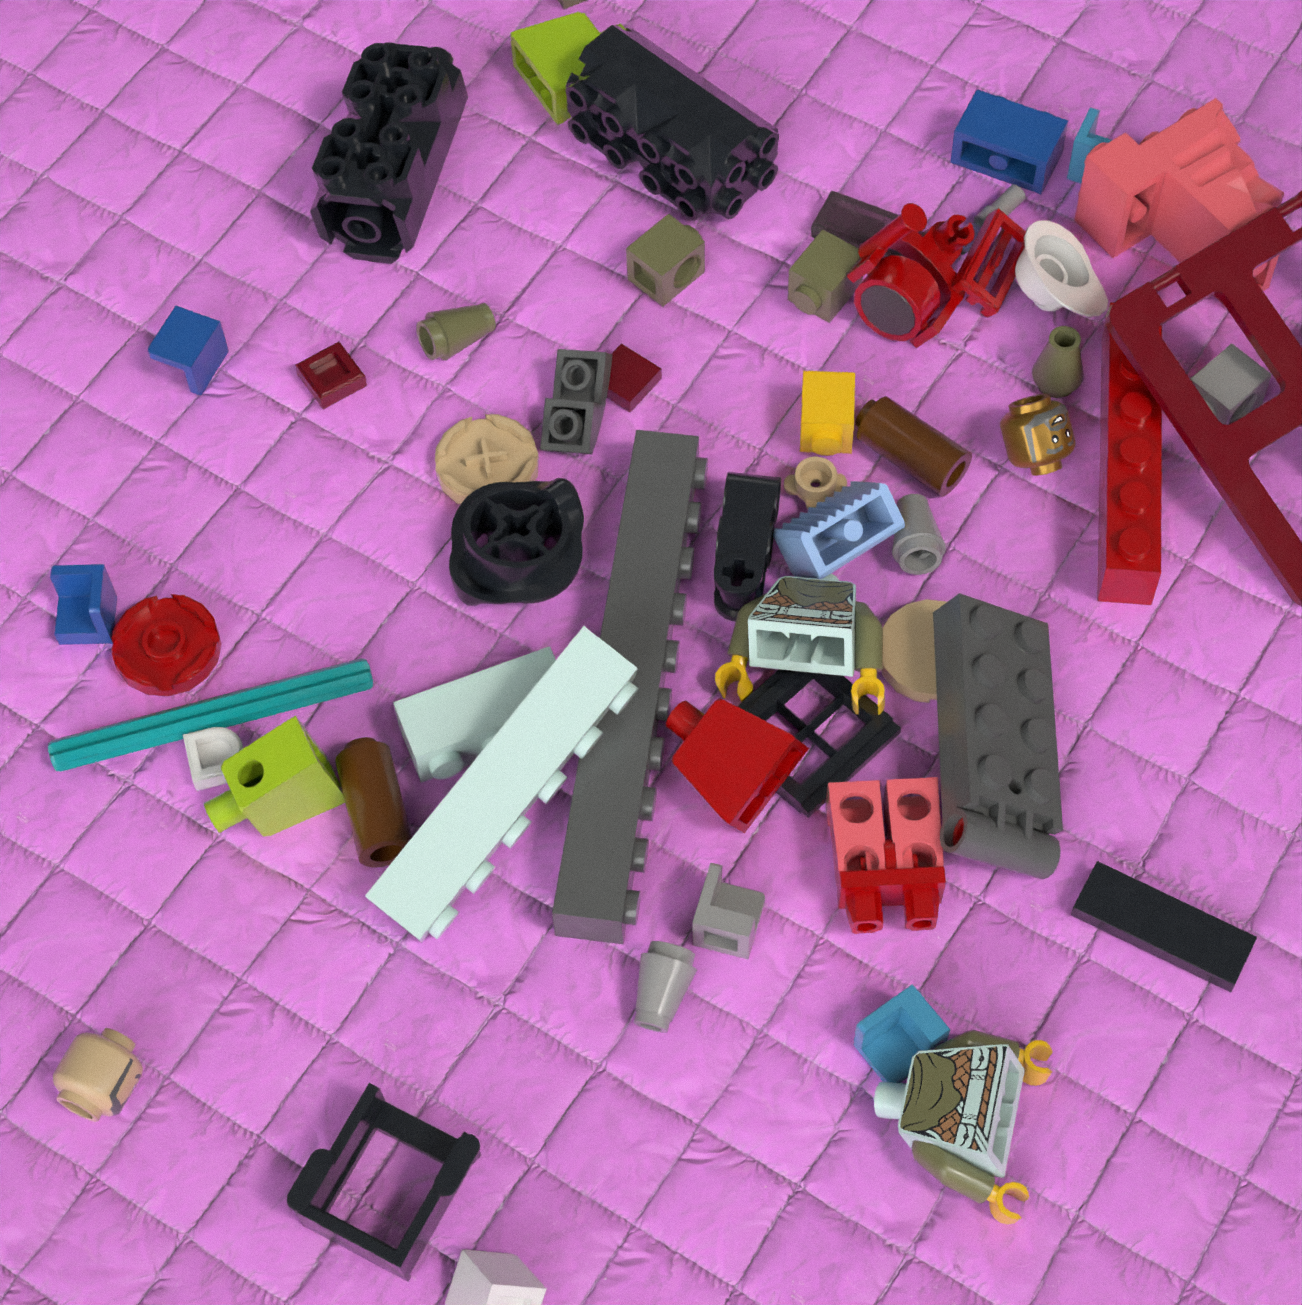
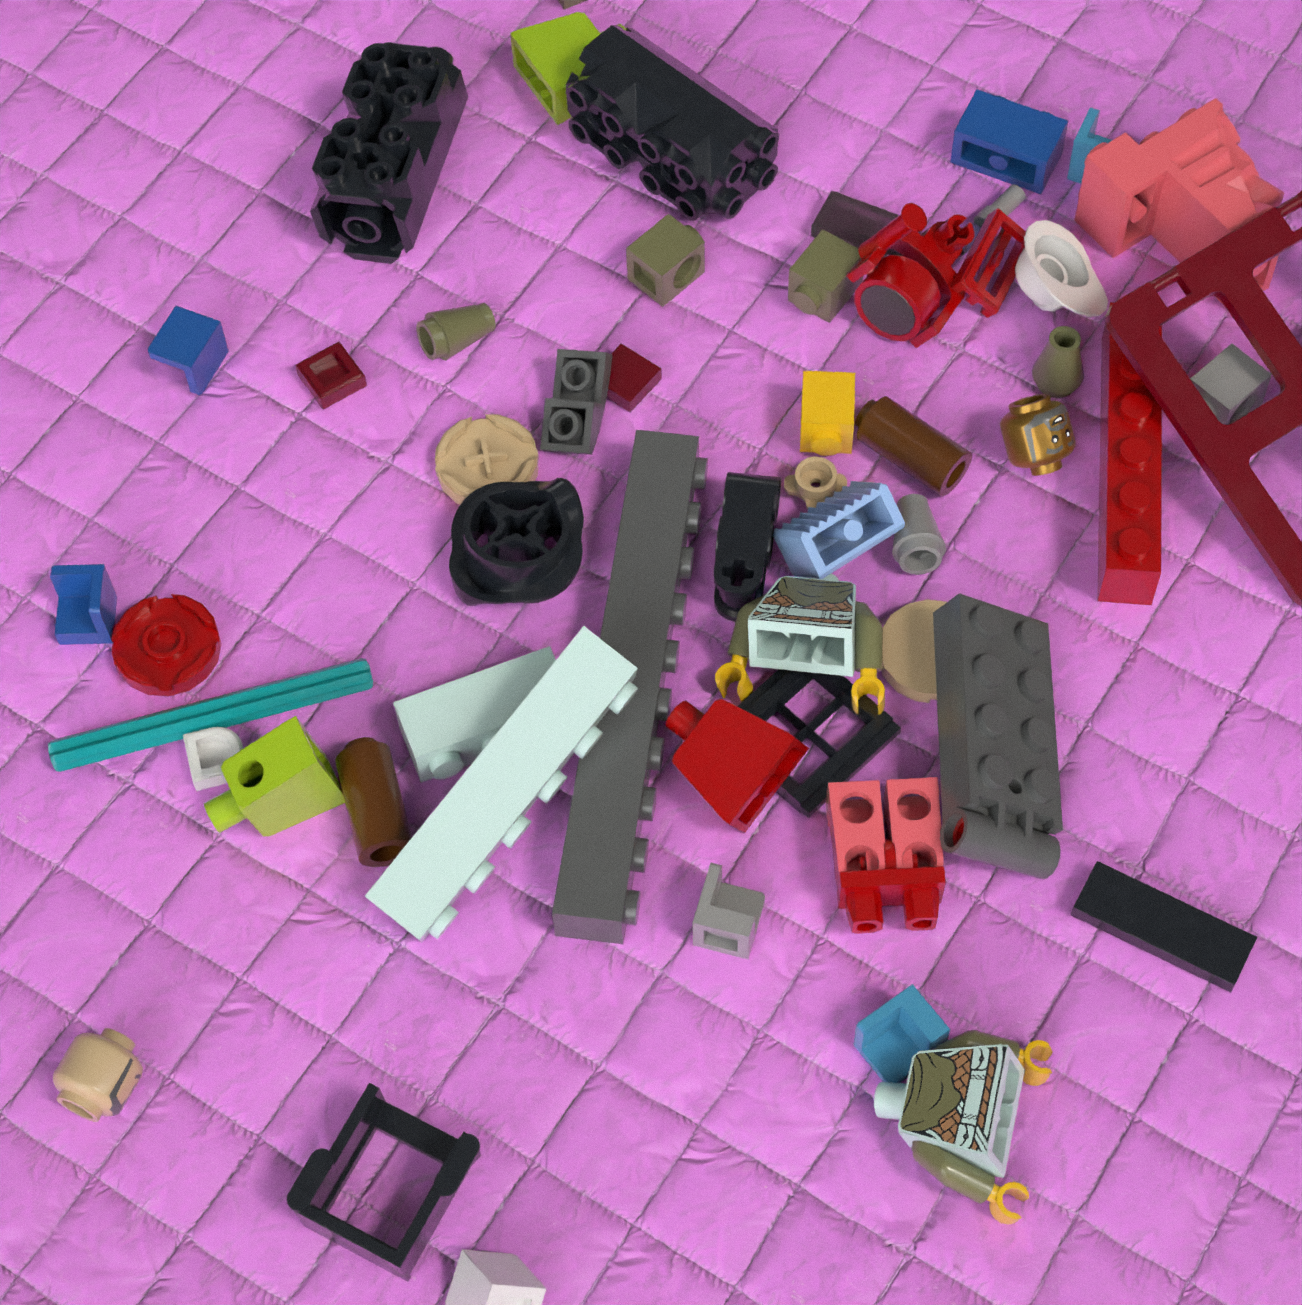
(662, 984): light grey cone -> none

